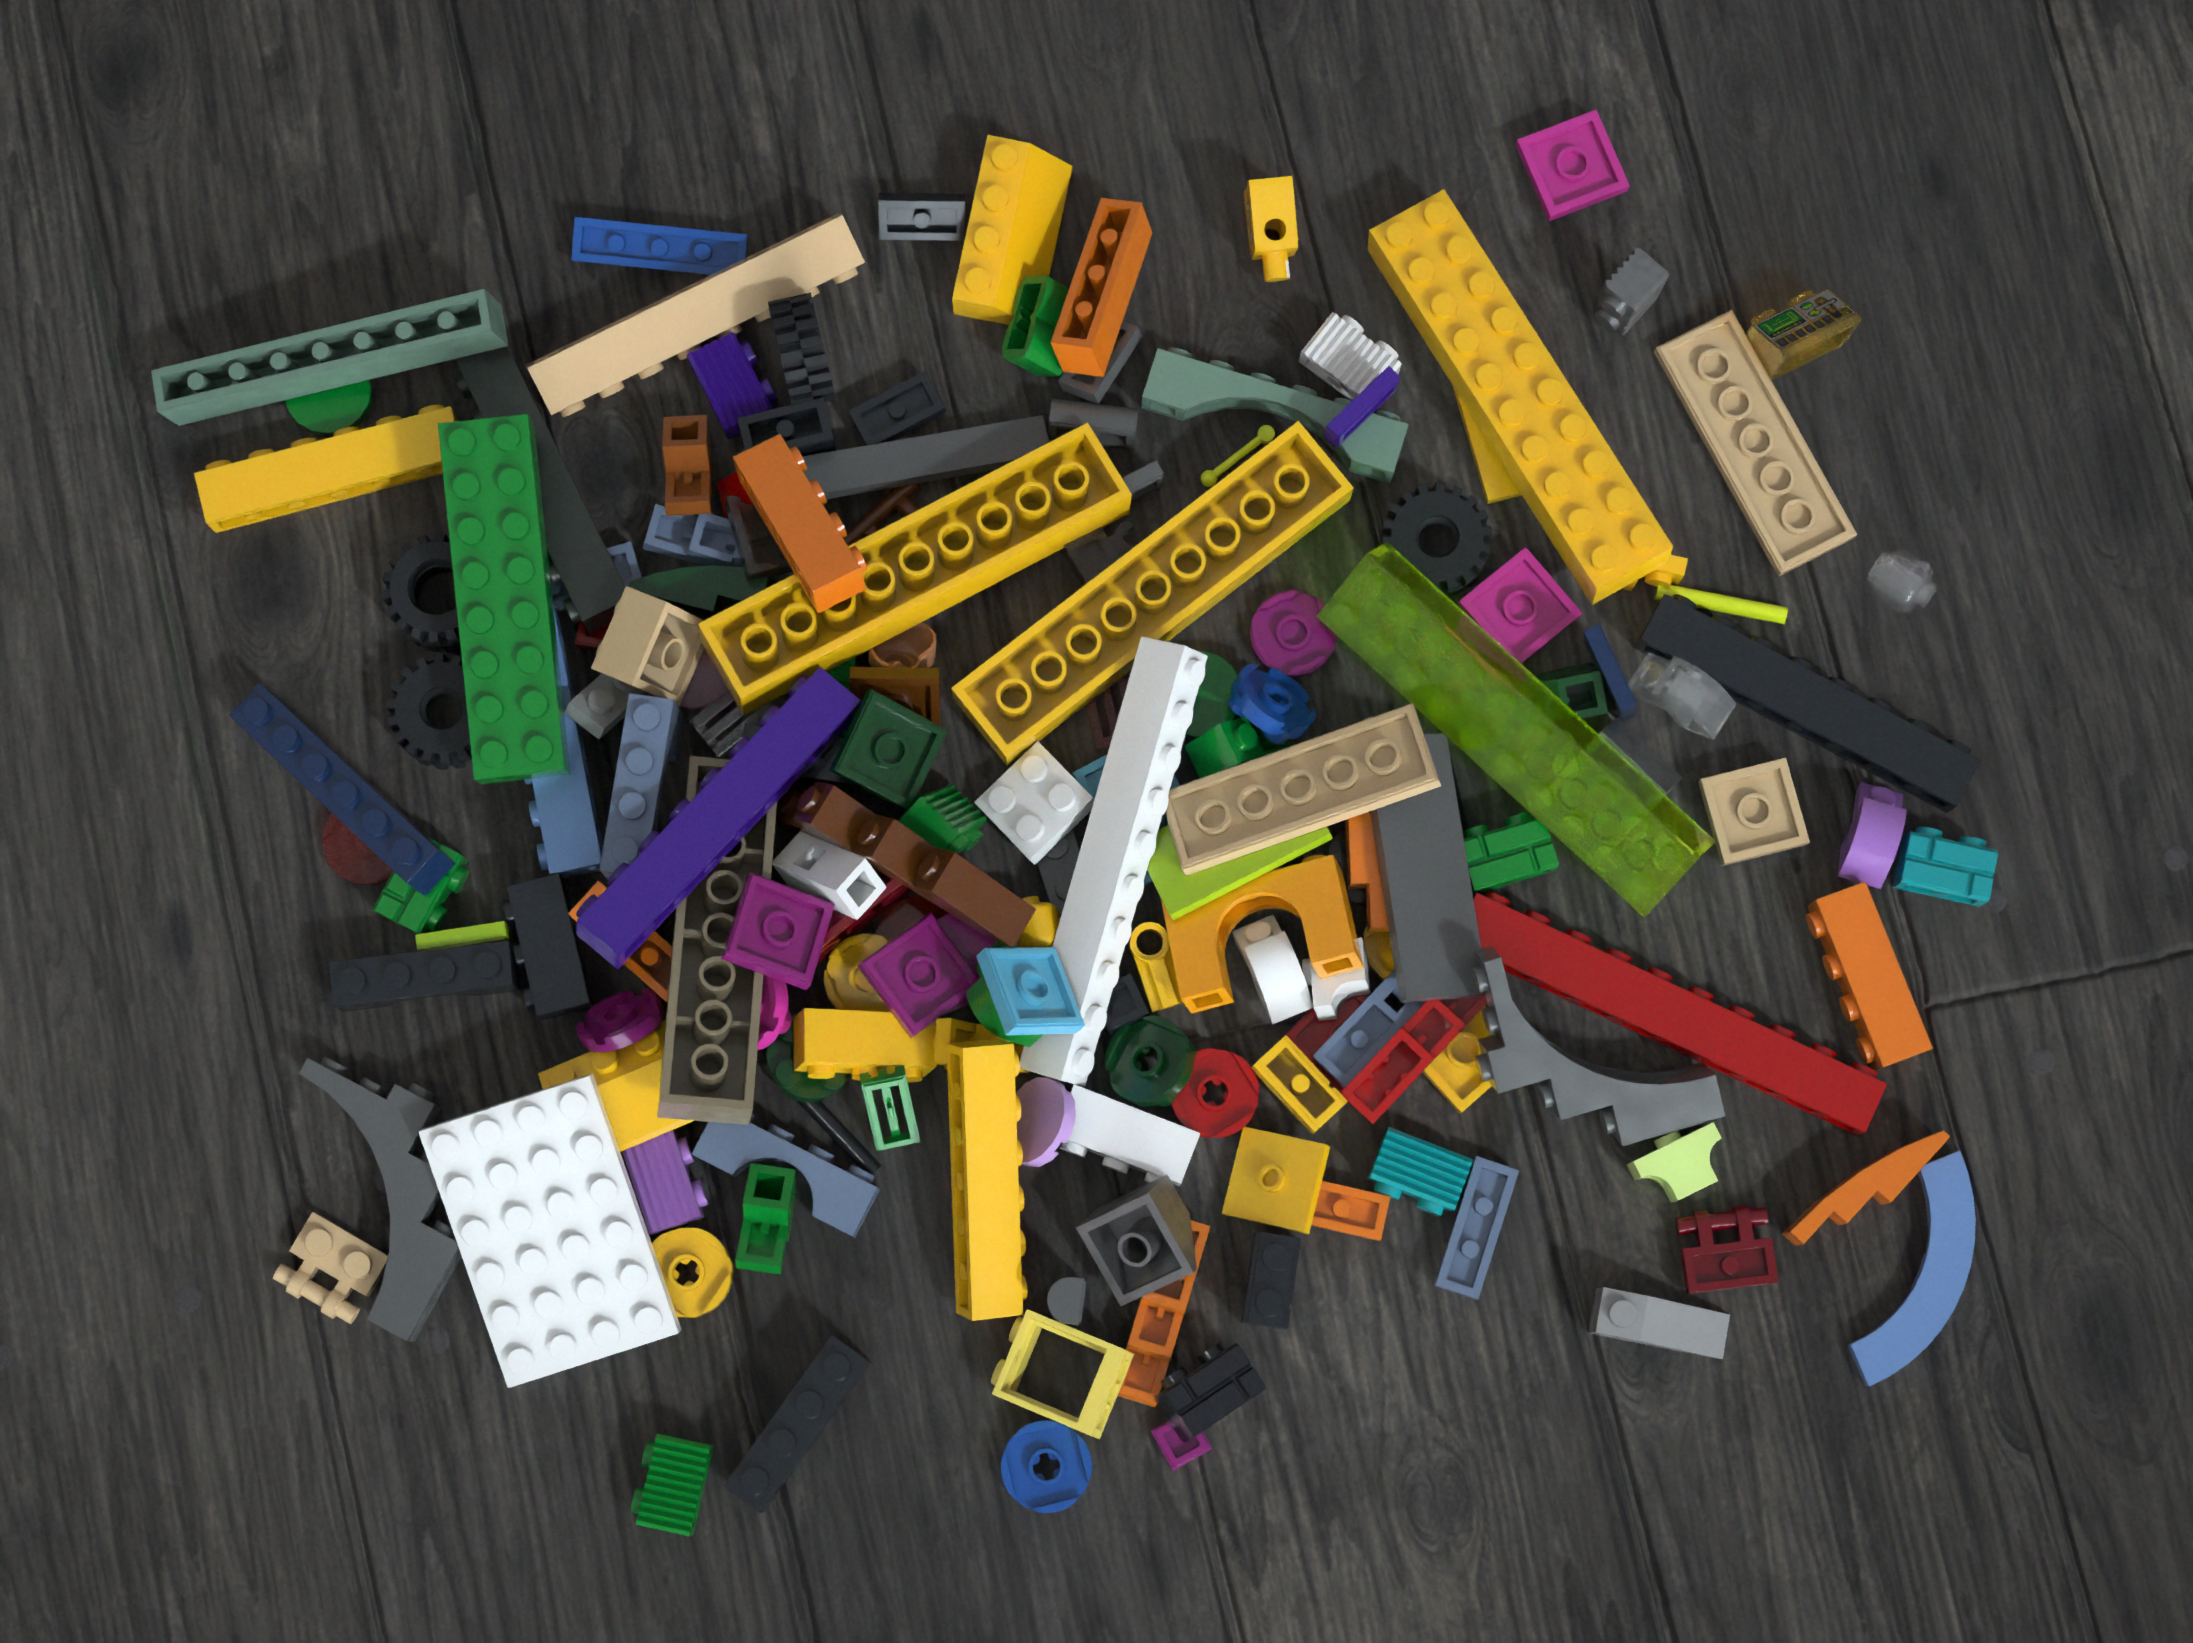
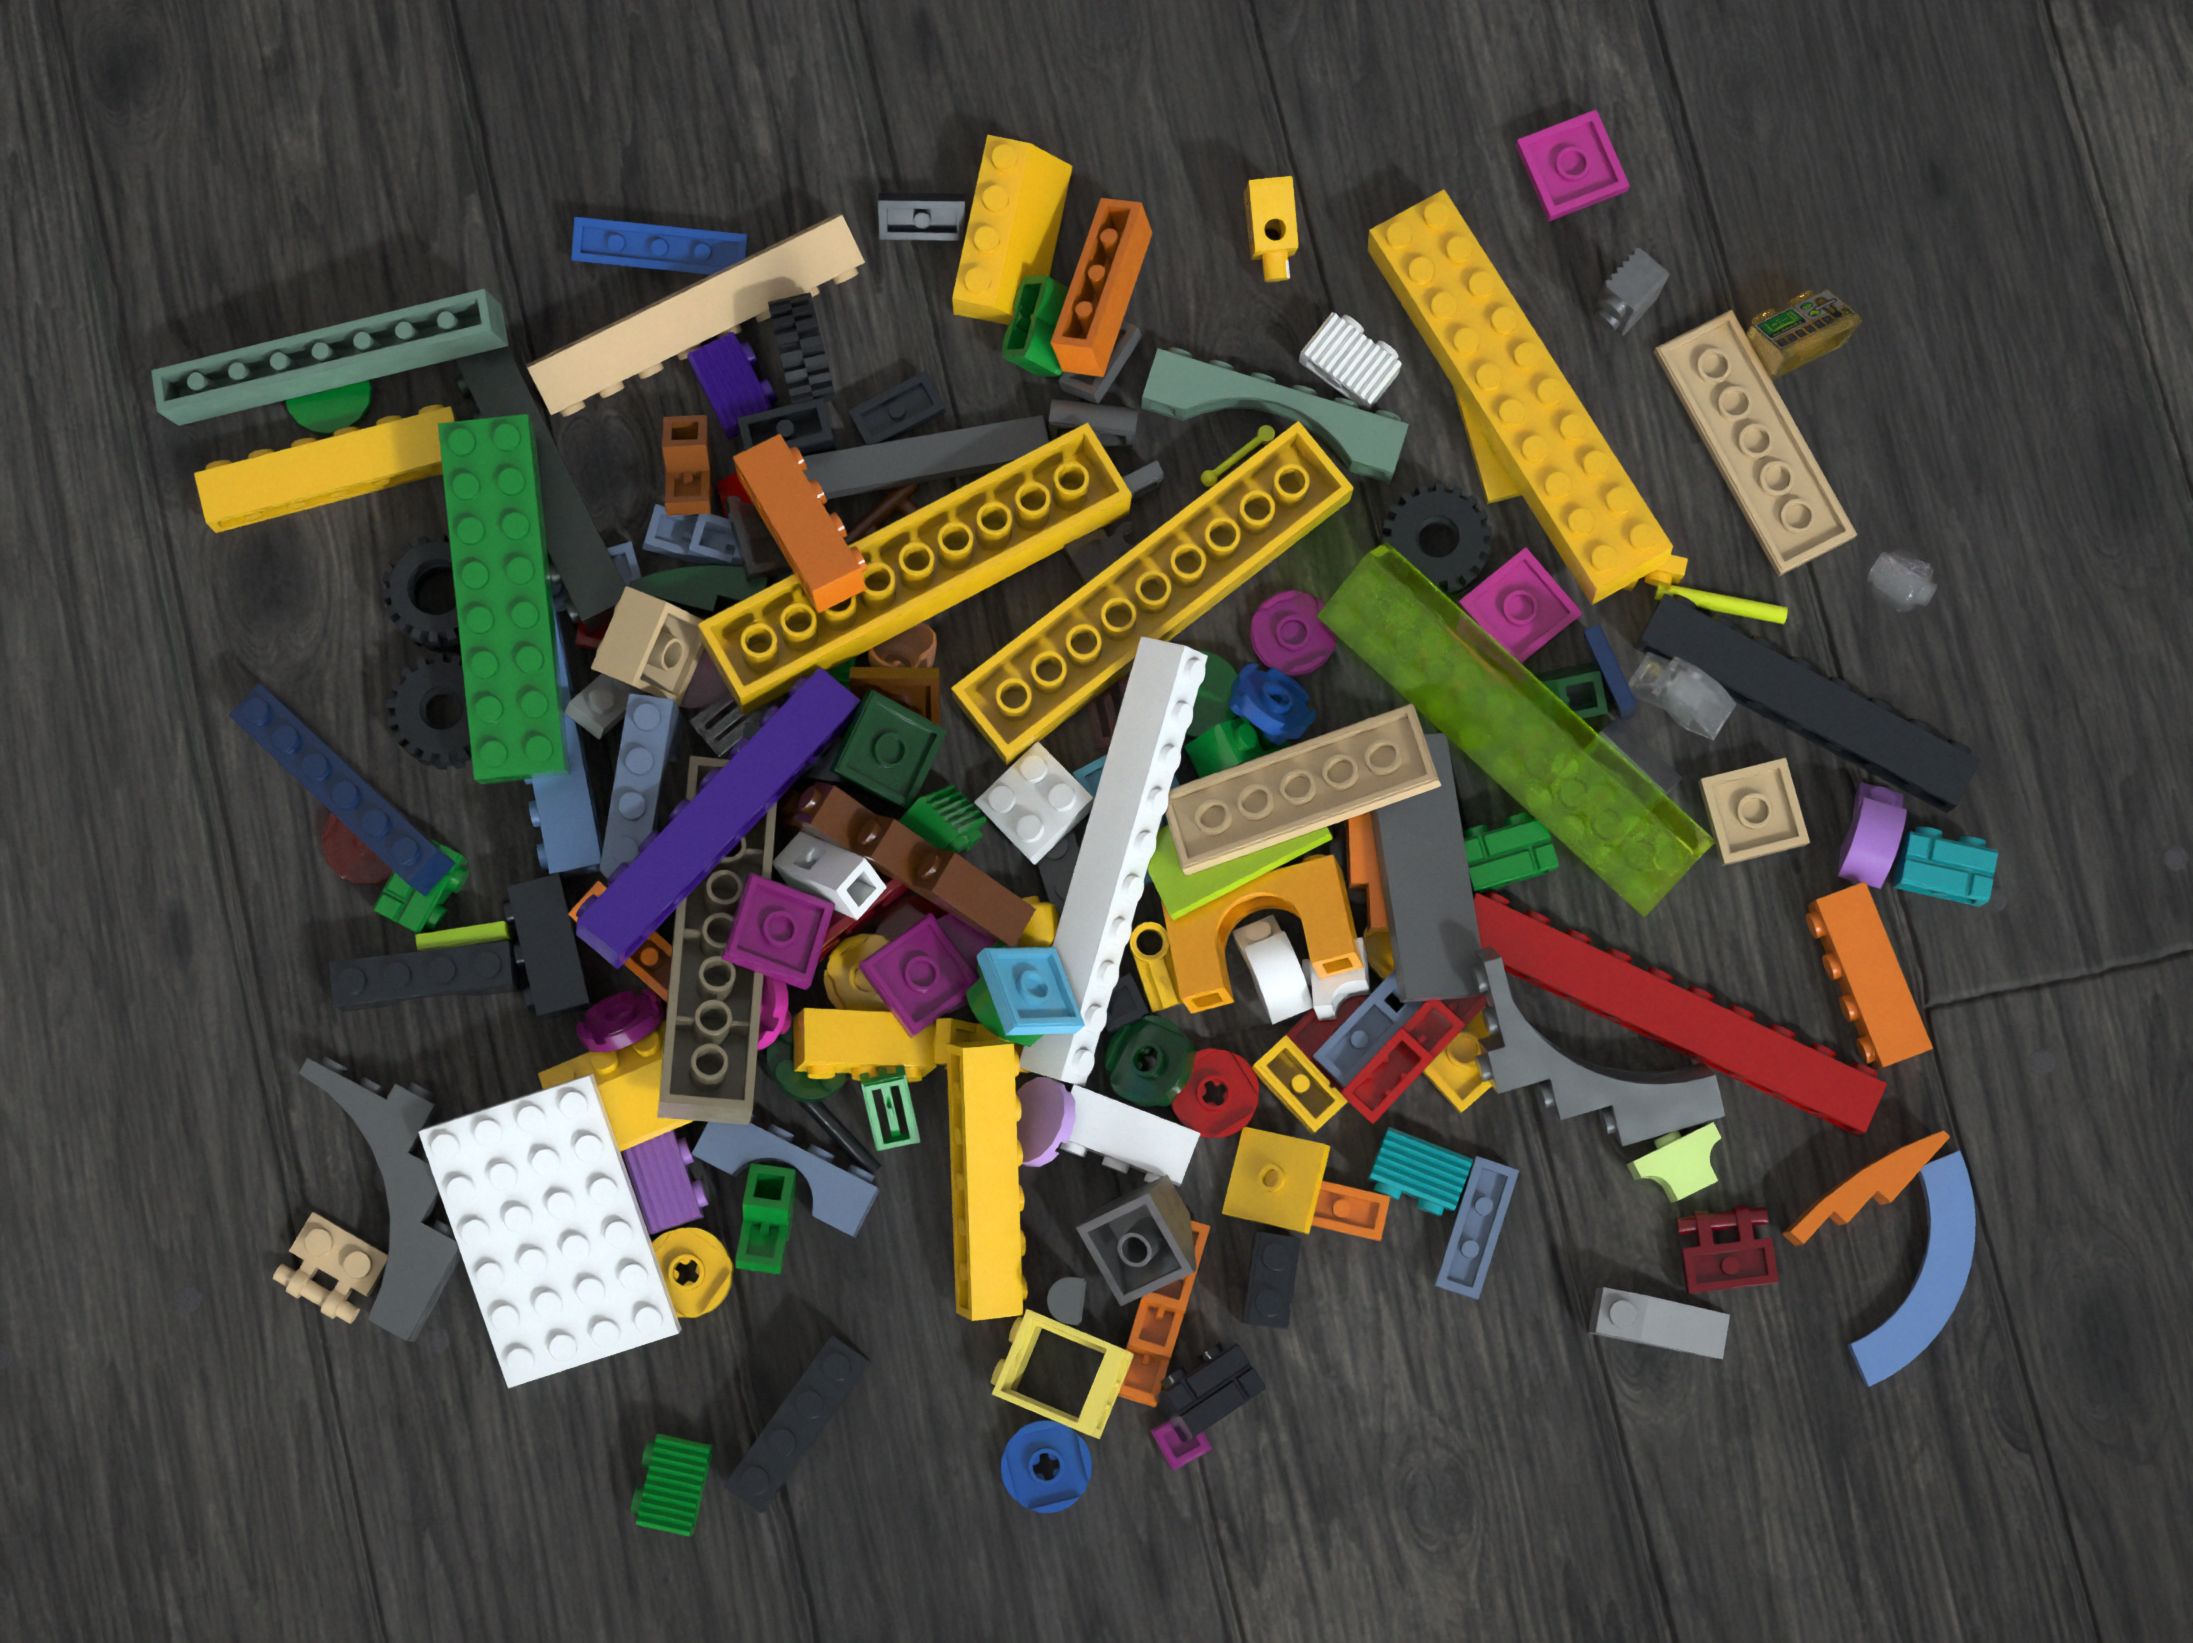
(1362, 407): dark purple tile -> none

